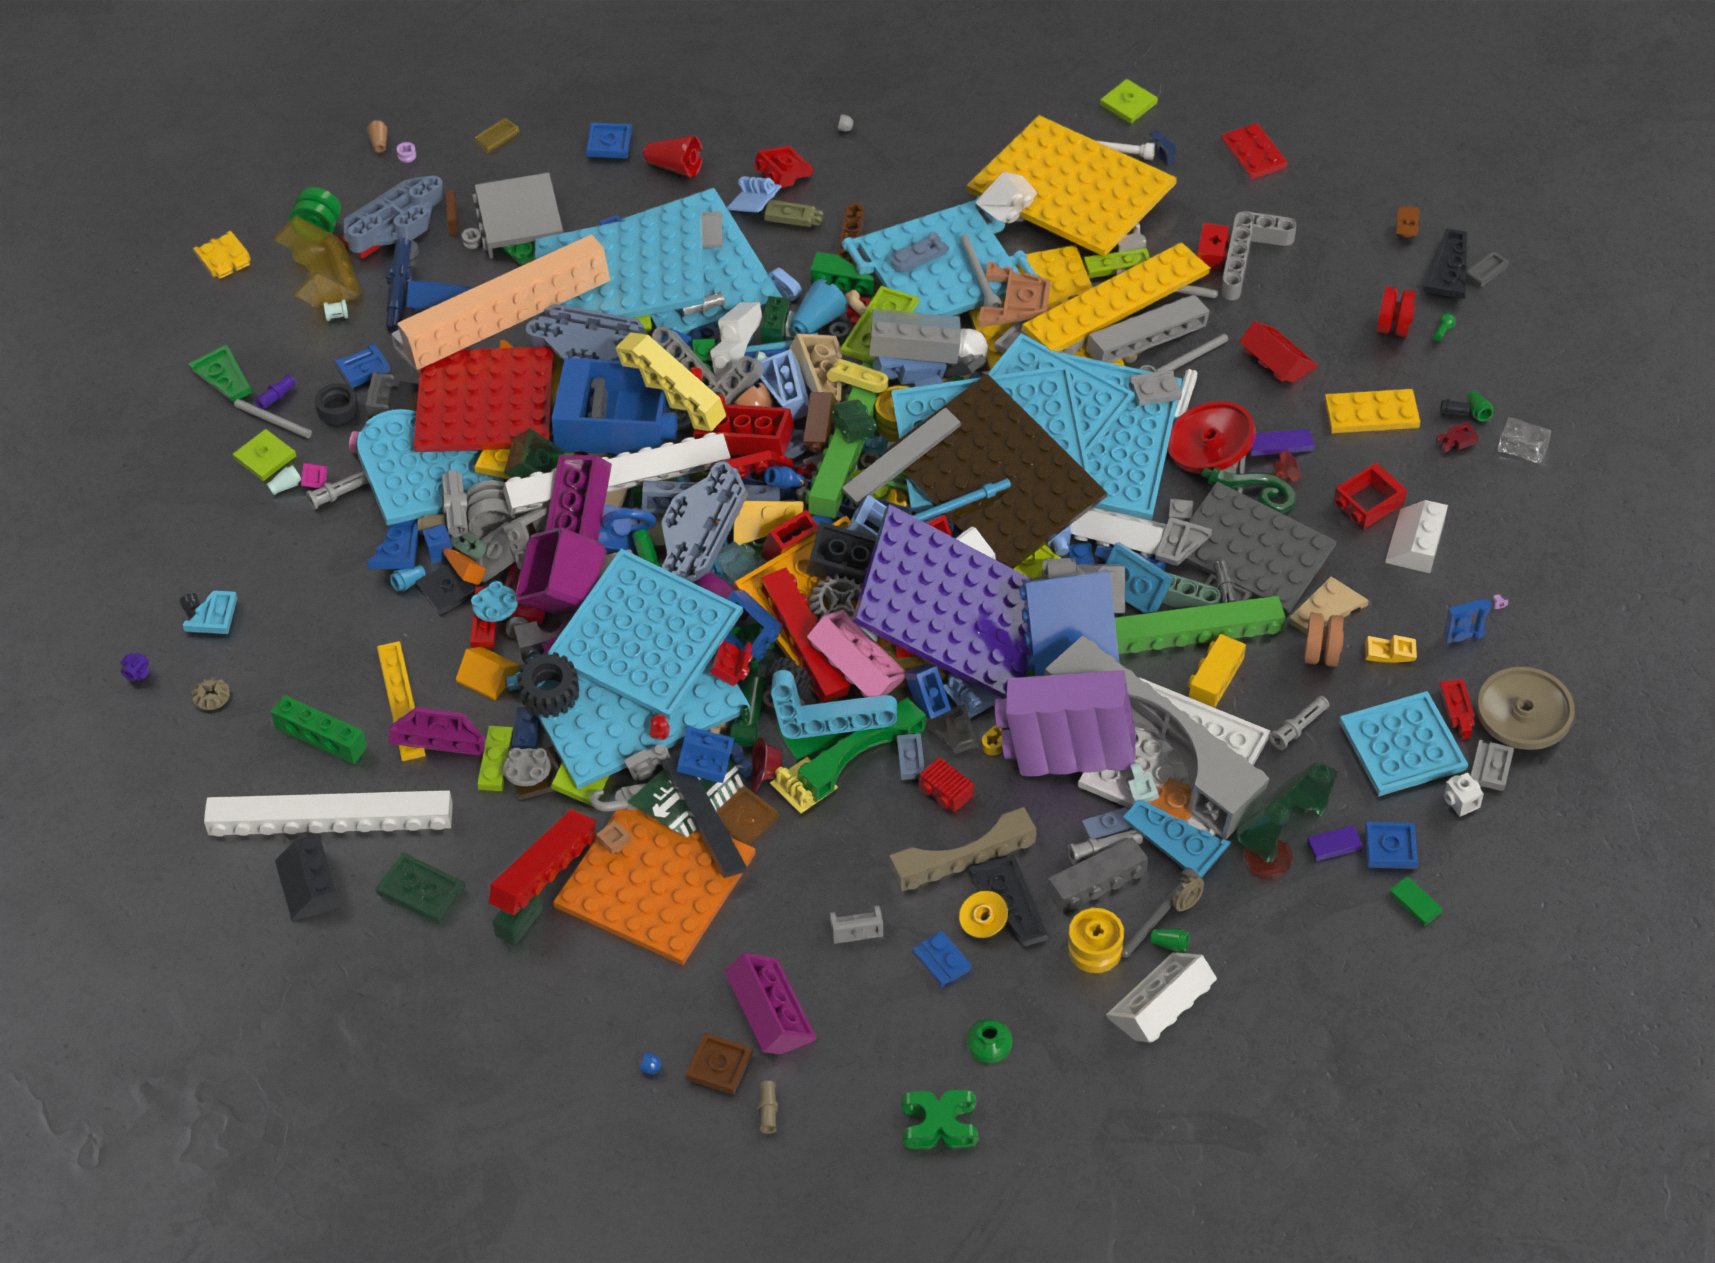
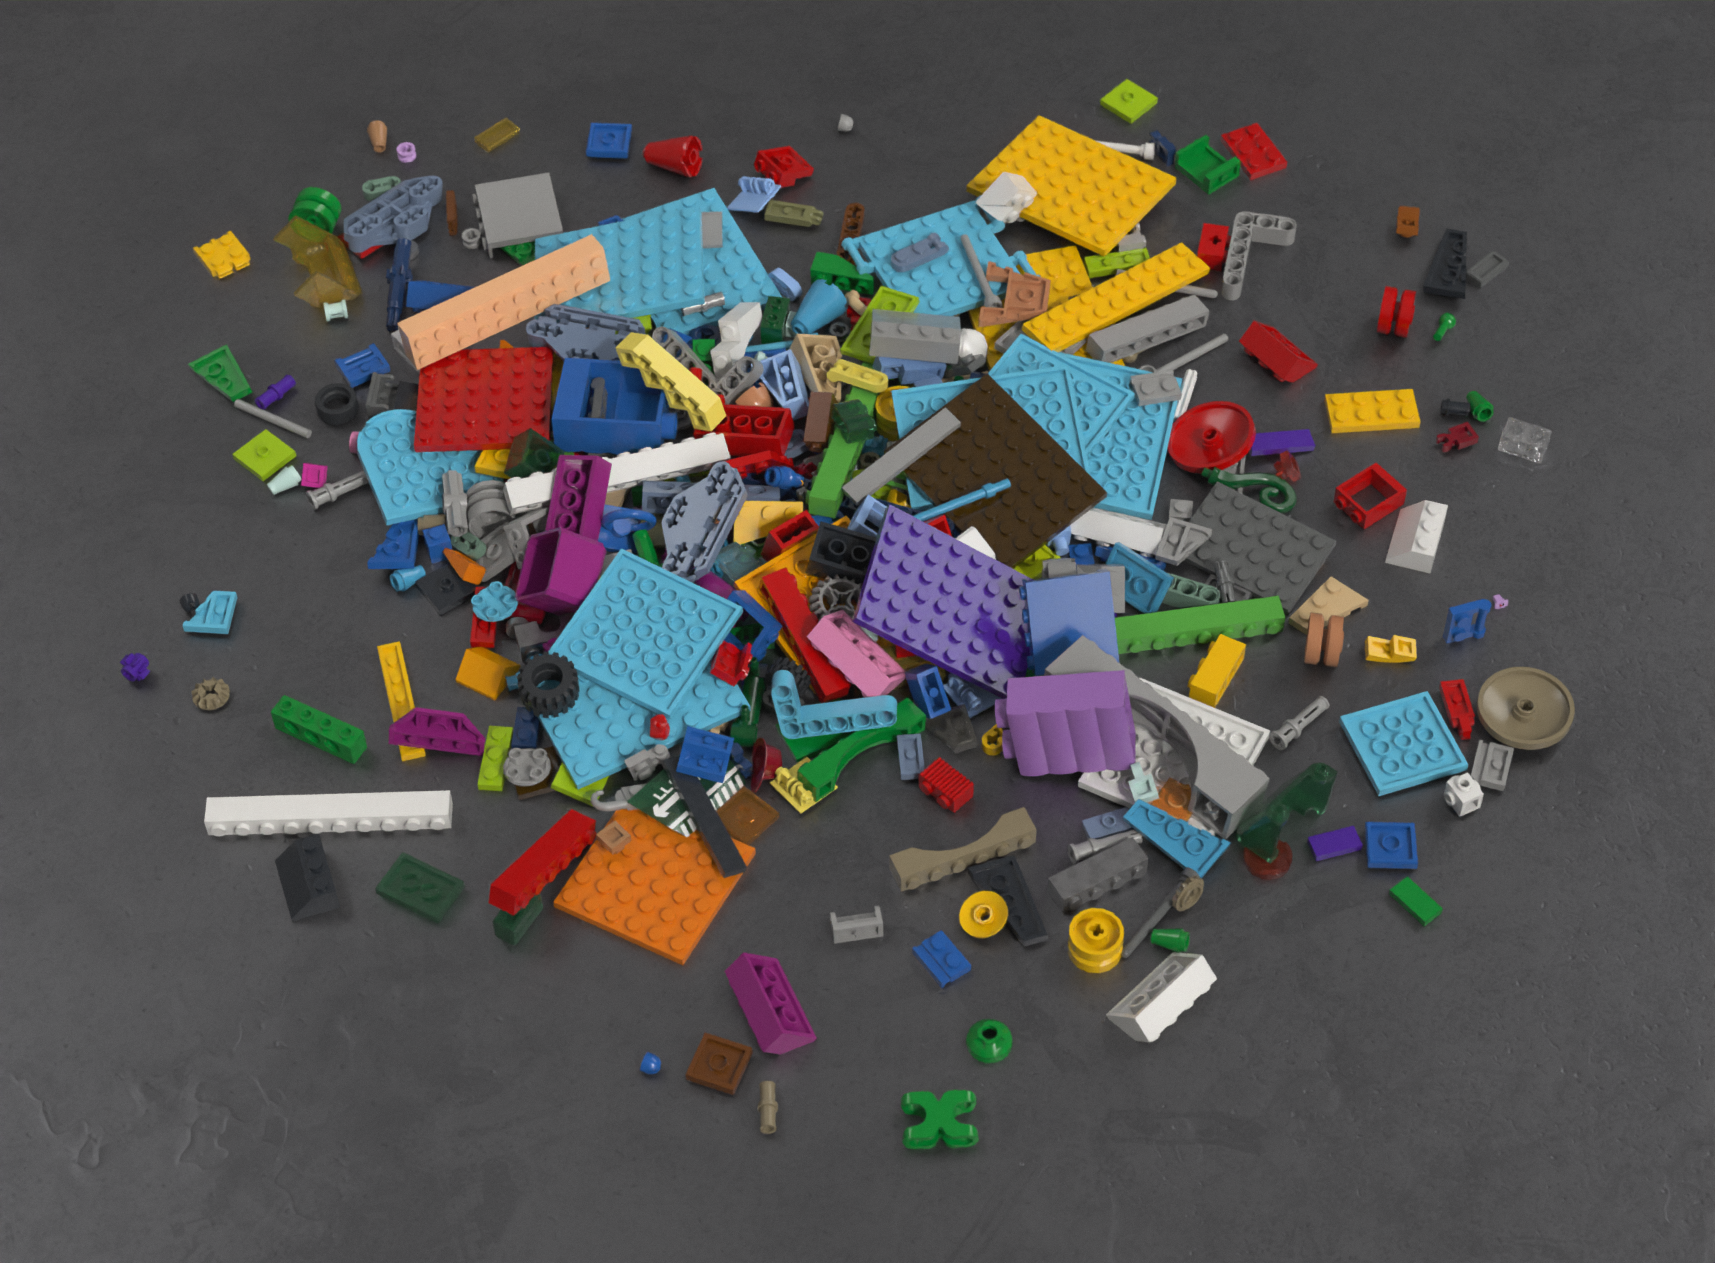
(379, 186): none -> sand green beam
(1206, 166): none -> green panel

